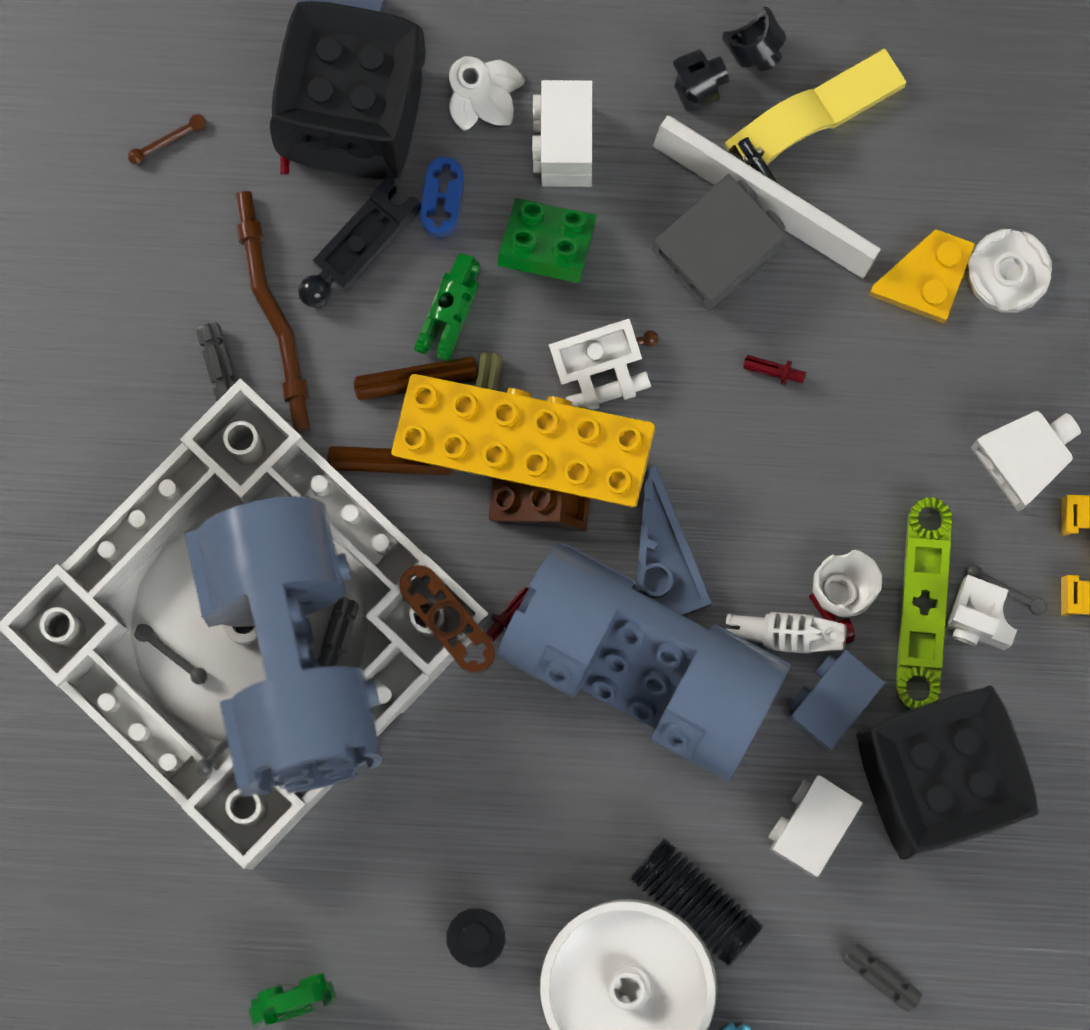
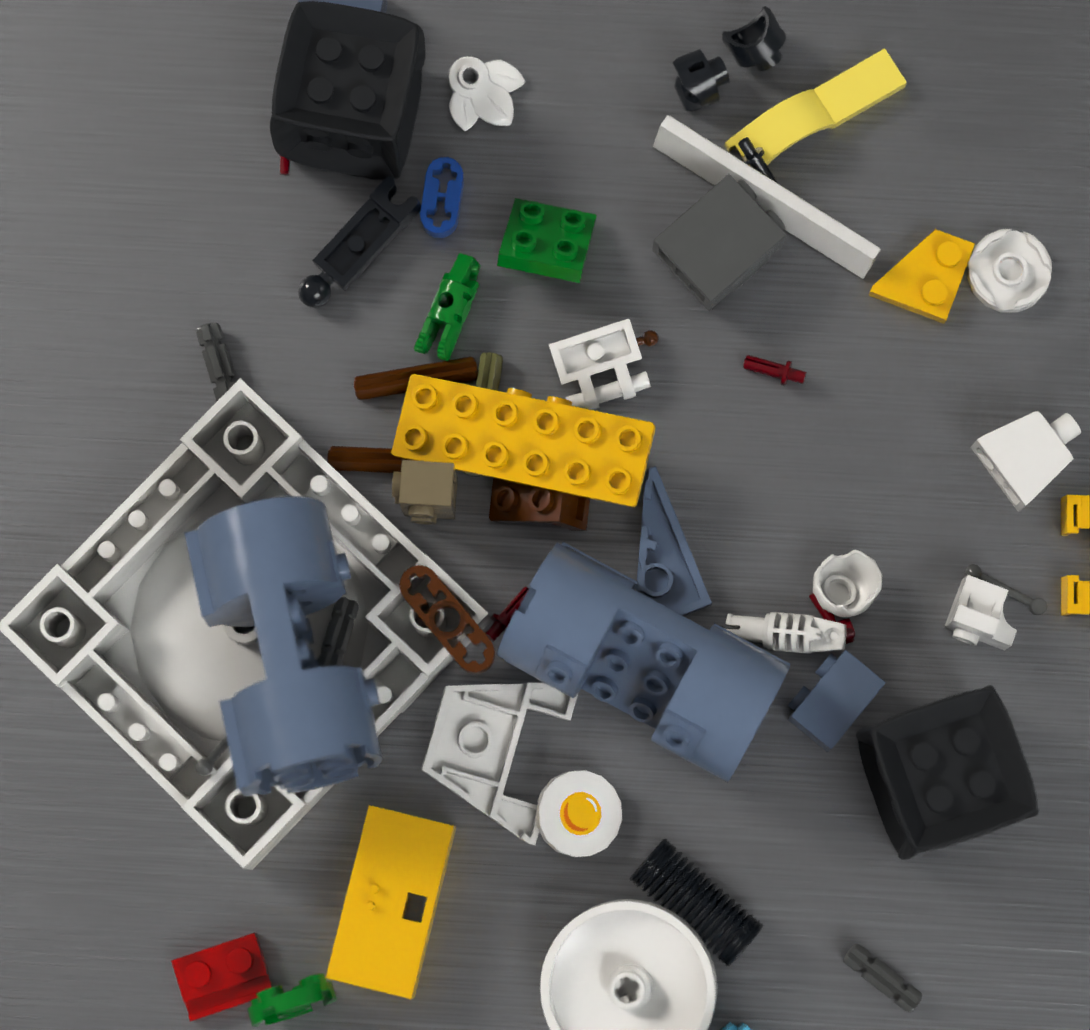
(144, 634): dark grey hinge -> none
(196, 123): reddish brown hinge -> none
(222, 976): none -> red plate
(294, 388): reddish brown bar -> none
(391, 902): none -> yellow brick
(426, 490): none -> dark tan brick
(476, 937): black piece -> none
(477, 741): none -> white wing
(565, 127): white piece -> none
(578, 813): none -> white tile
(814, 826): white piece -> none
(928, 572): lime piece -> none

